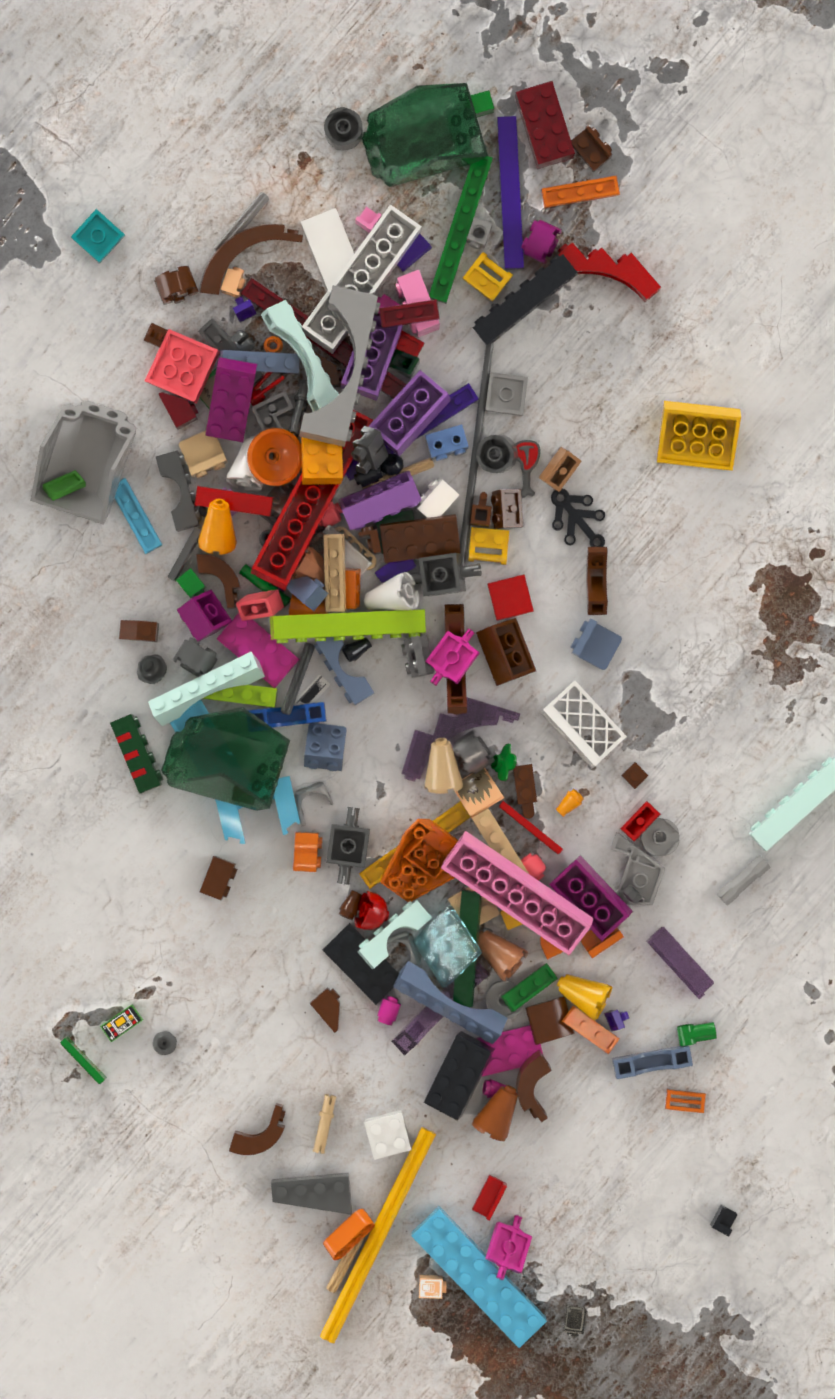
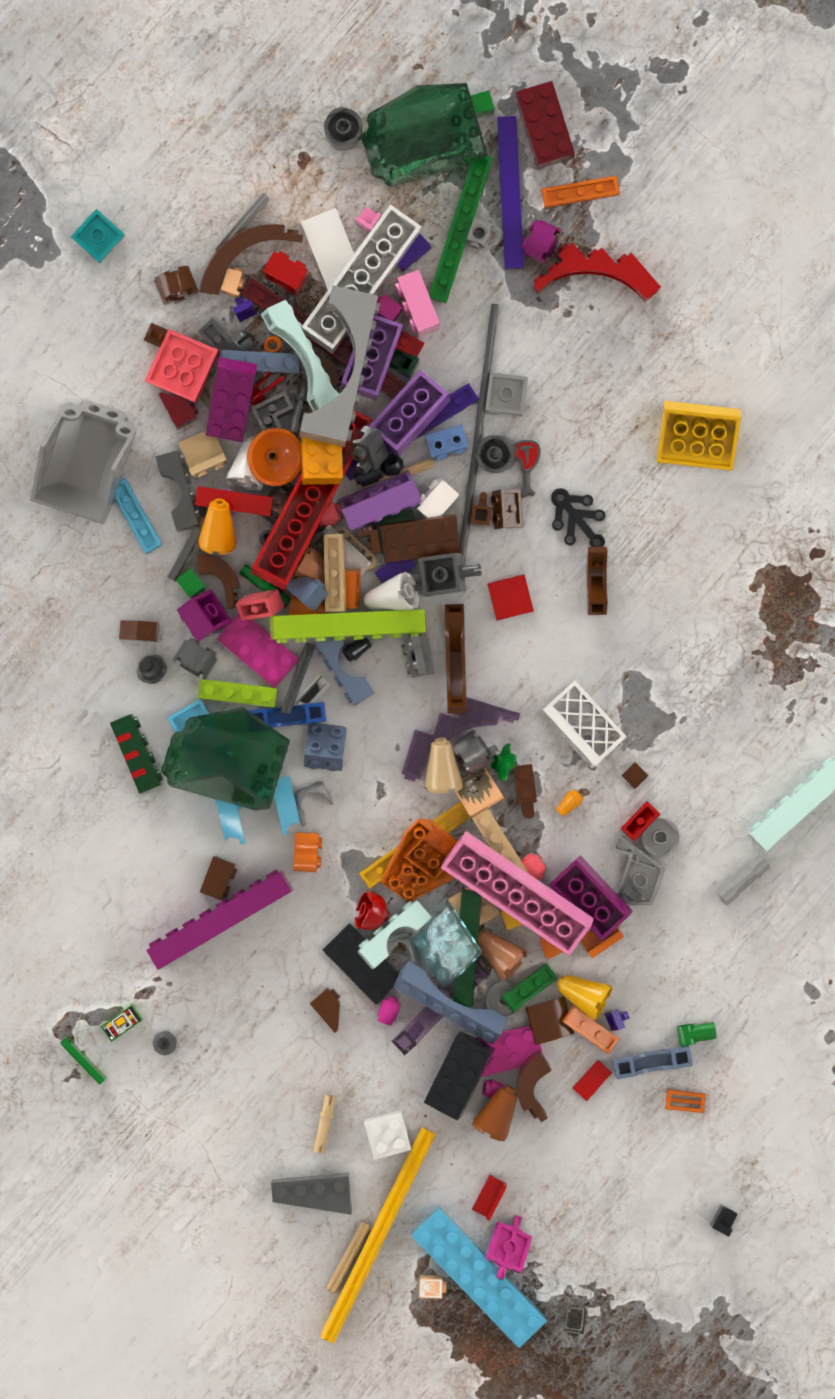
(64, 485): bright green tile -> none
(219, 920): none -> magenta brick
(235, 673): light aqua arch -> none
(254, 1144): reddish brown arch -> none
(286, 273): none -> red brick
(337, 853): dark grey brick -> none
(348, 1234): orange beam -> none
(350, 905): reddish brown cone -> none
(409, 313): dark red plate -> none
(452, 657): dark pink plate -> none
(485, 282): yellow plate -> none
(488, 539): yellow plate -> none
(506, 651): reddish brown slope -> none
(525, 300): black brick -> none
(530, 827): red tile -> none
(560, 469): medium nougat brick -> none
(591, 148): reddish brown bracket -> none
(592, 1080): none -> red tile
(596, 644): sand blue bracket -> none
(680, 962): clear purple panel -> none

